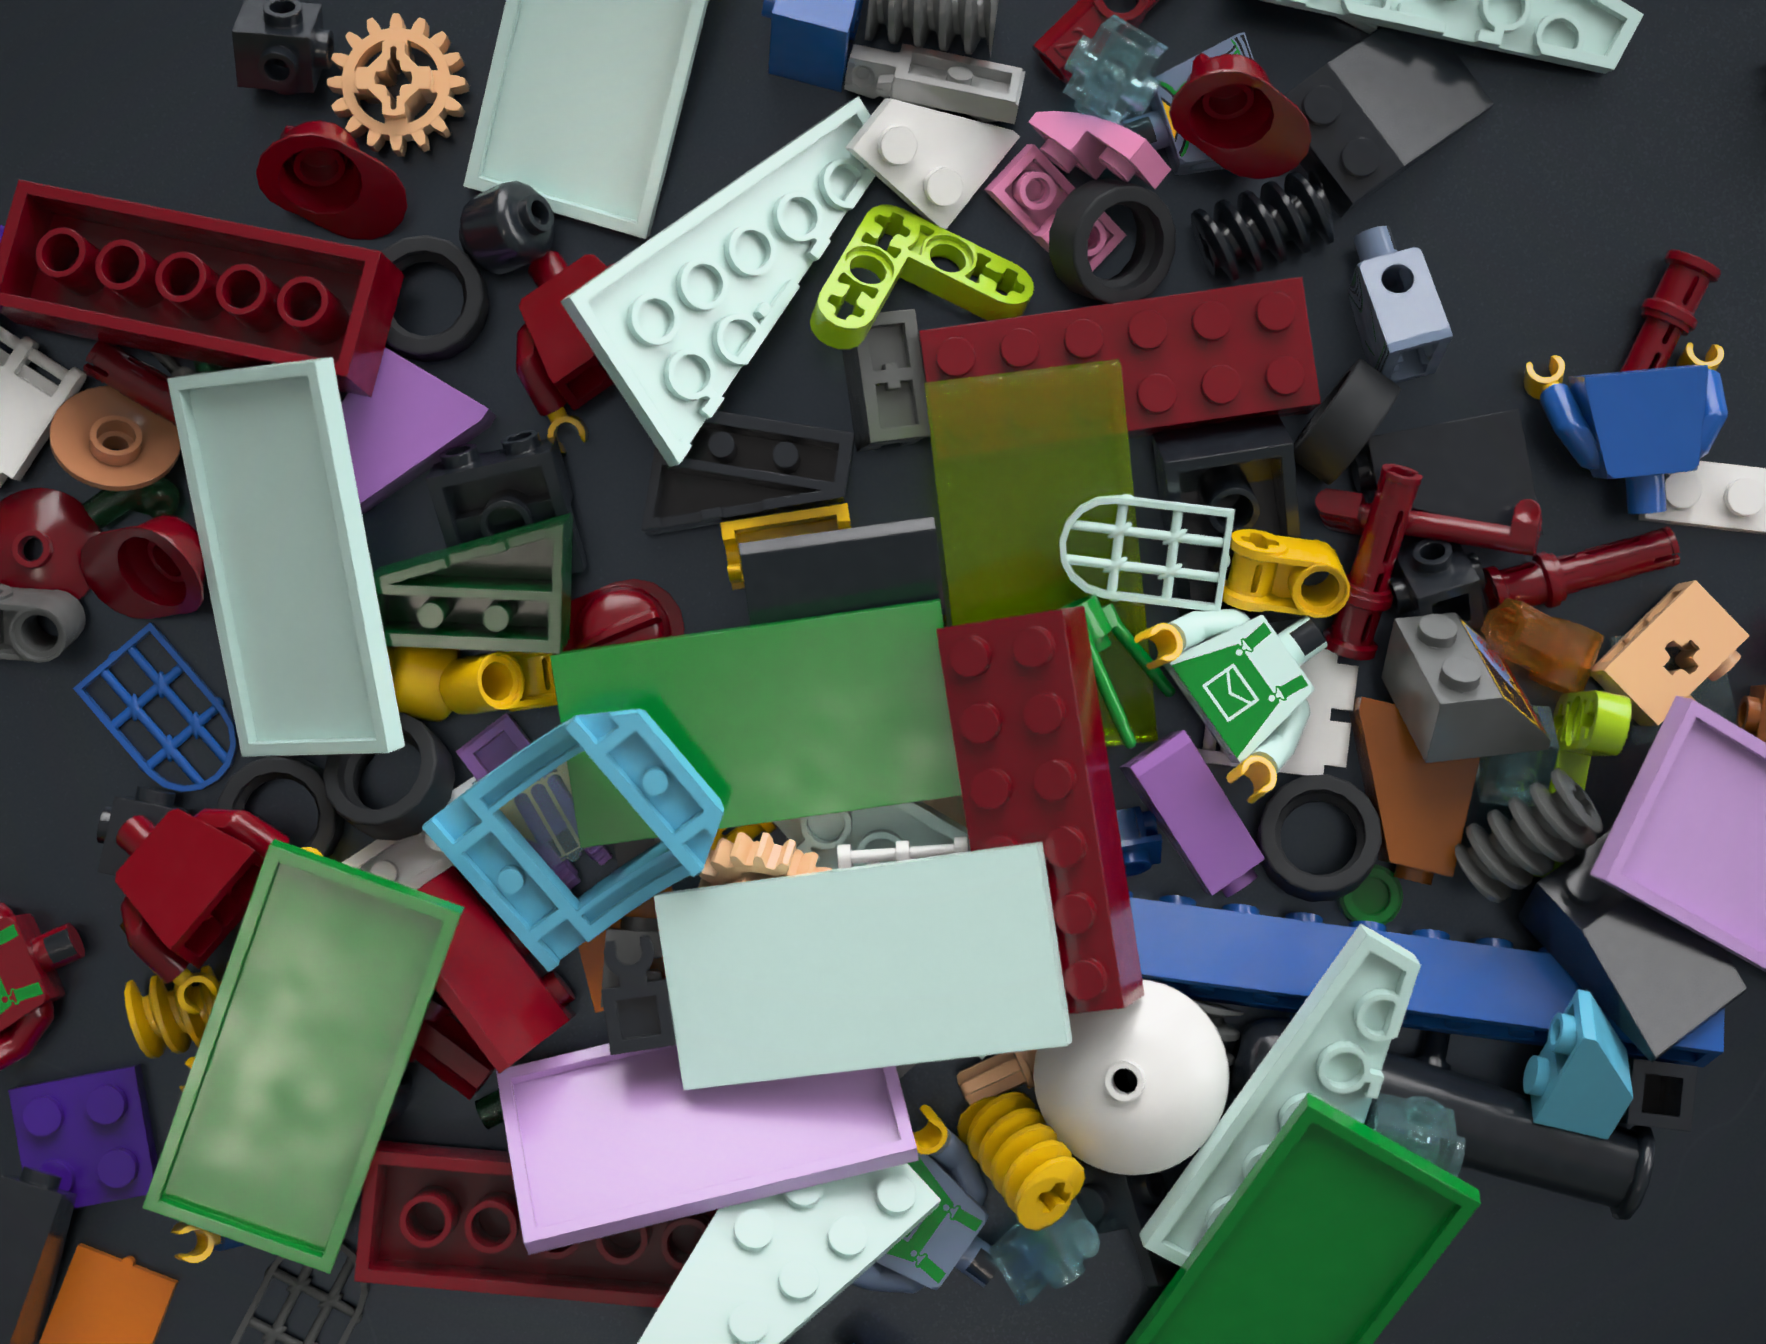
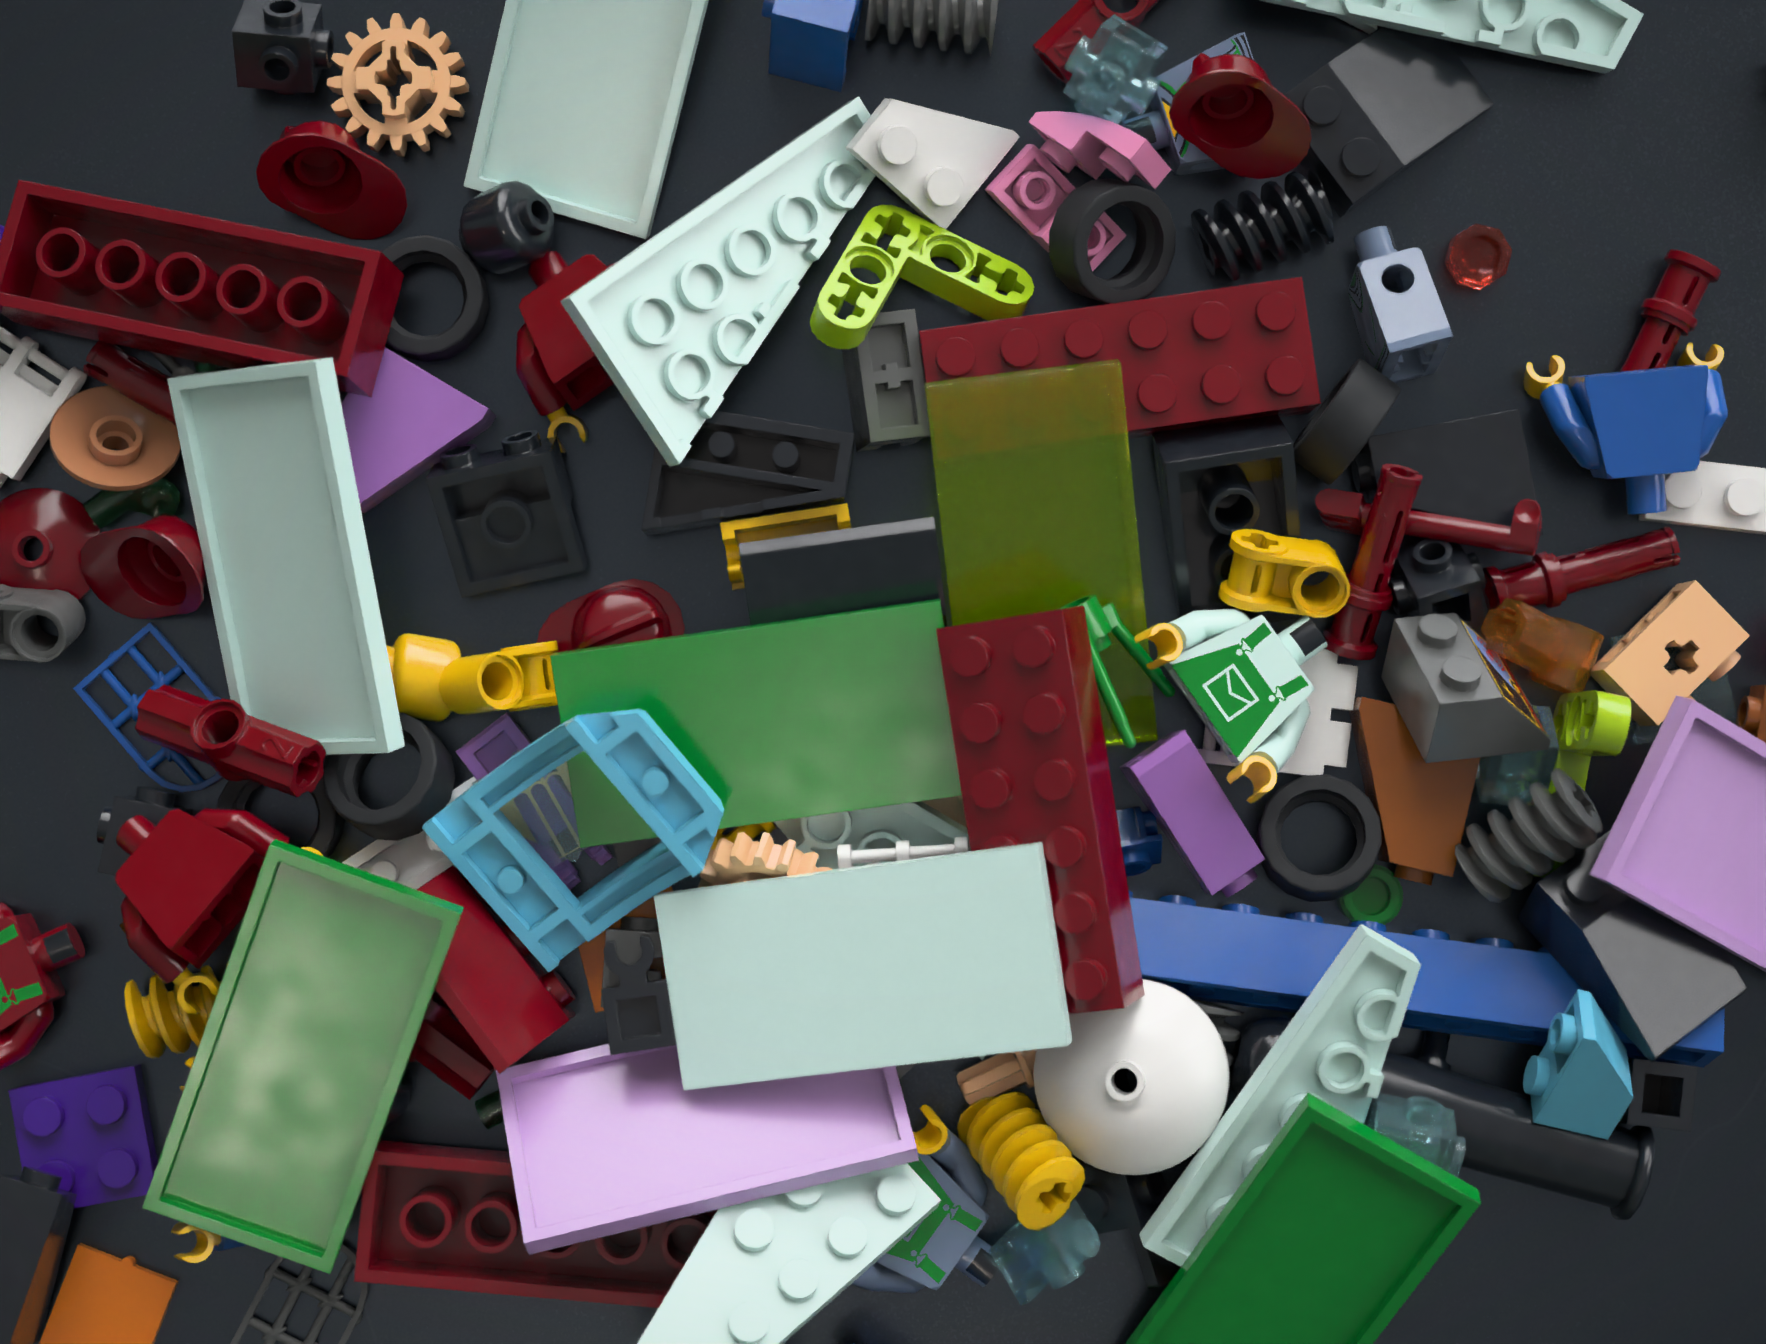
(230, 740): none -> dark red piece
(484, 593): dark green wedge -> none
(937, 80): light grey hinge -> none
(1171, 538): light aqua window -> none
(1478, 256): none -> clear red tile

